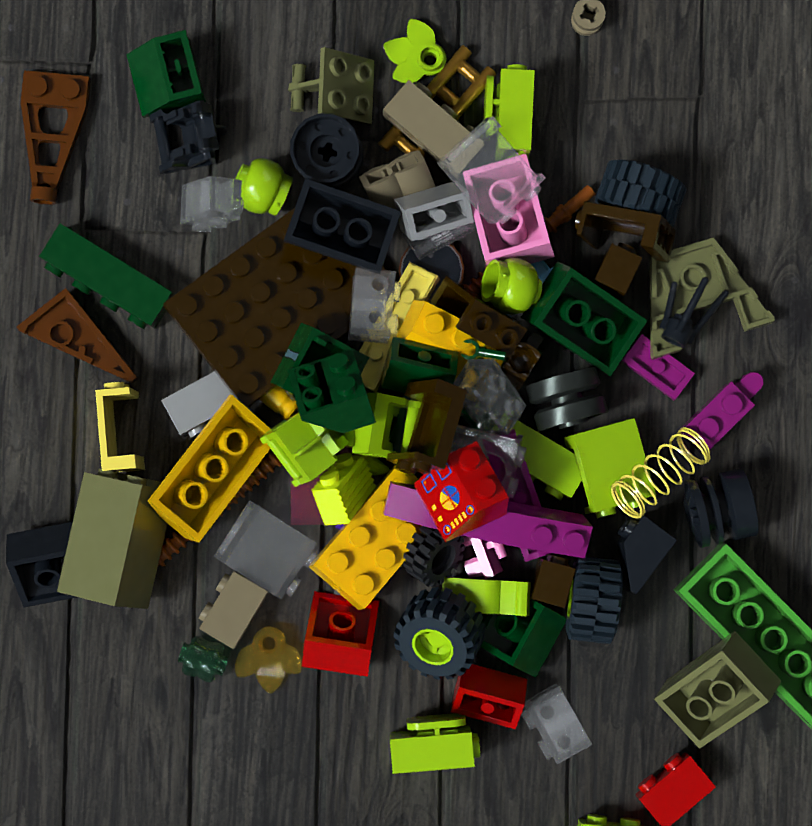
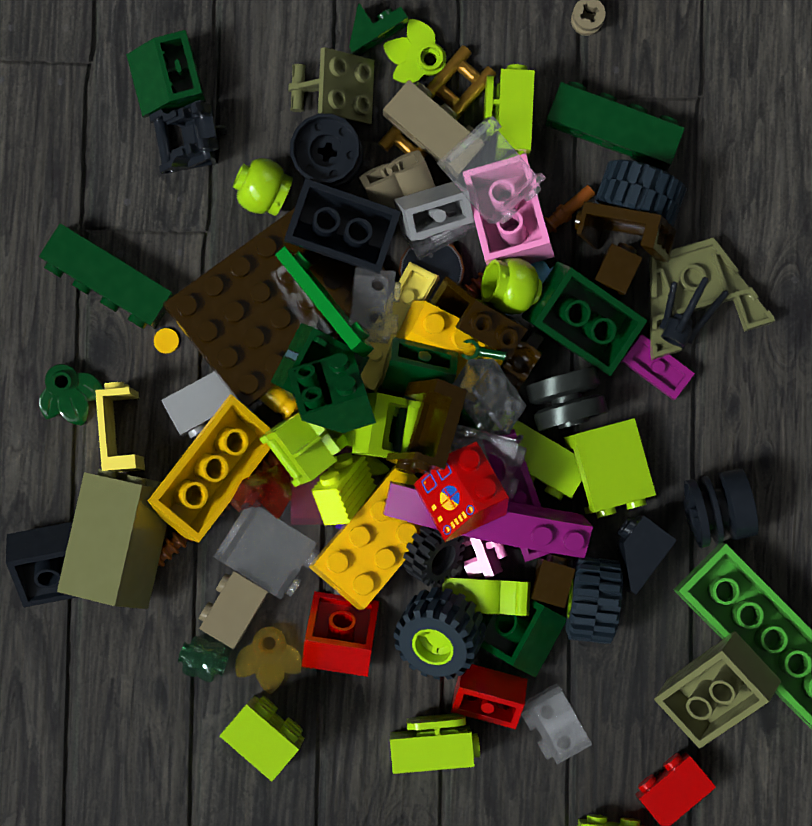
(58, 92): reddish brown plate -> none
(68, 399): none -> dark green plate
(70, 329): reddish brown wing -> none
(166, 340): none -> yellow piece
(211, 203): clear brick -> none
(264, 736): none -> lime brick
(267, 488): none -> clear red slope
(352, 333): none -> green plate
(368, 35): none -> dark green slope
(615, 125): none -> dark green brick
(638, 496): light yellow piece -> none
(724, 409): magenta brick -> none

